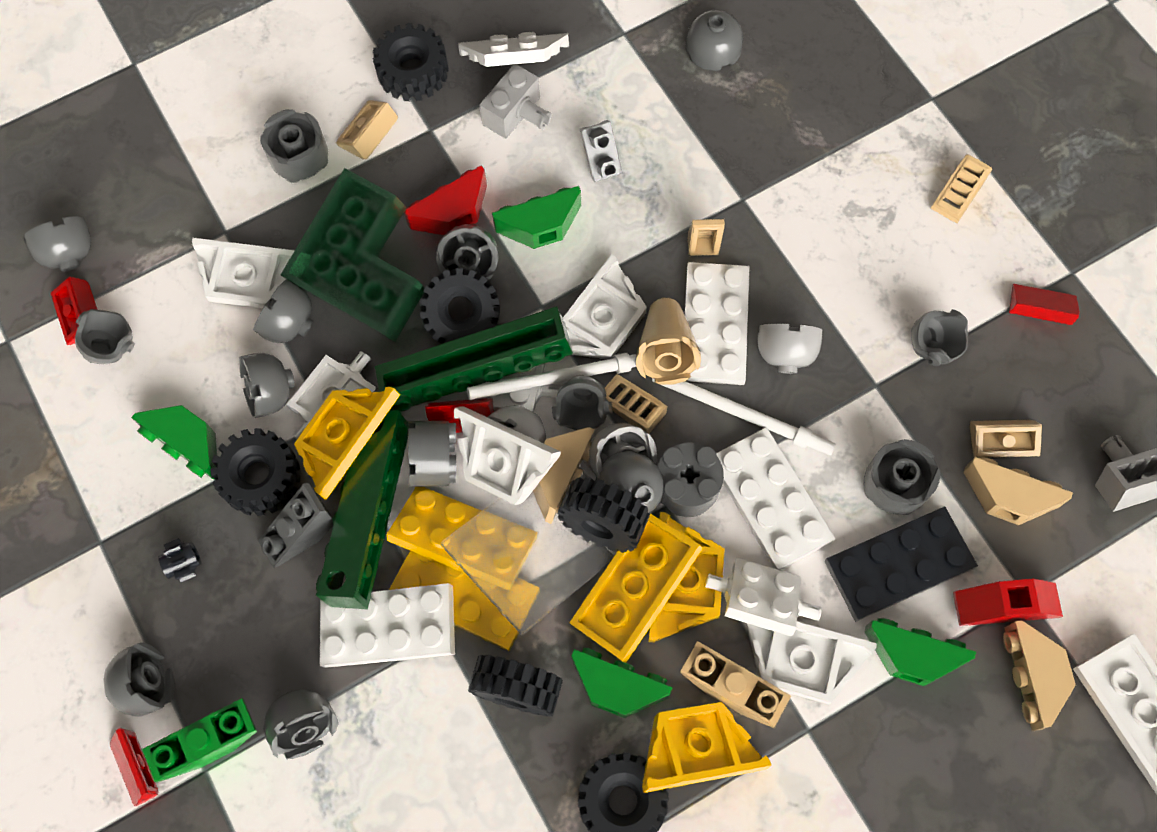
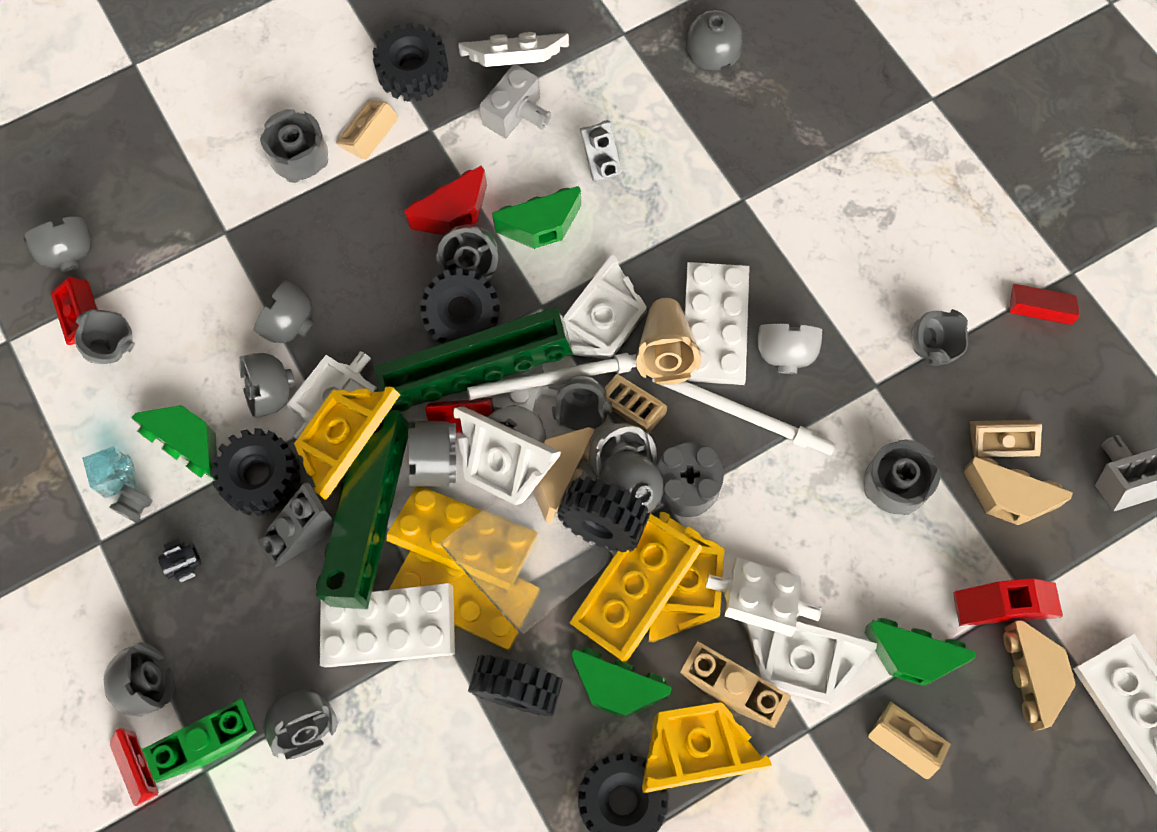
(109, 471): none -> clear light blue brick
(131, 503): none -> dark grey wheel
(240, 271): white wing -> none
(341, 259): clear green brick -> none
(705, 237): tan slope -> none
(773, 500): white plate -> none
(900, 563): black plate -> none
(909, 741): none -> tan slope
(970, 171): tan slope -> none

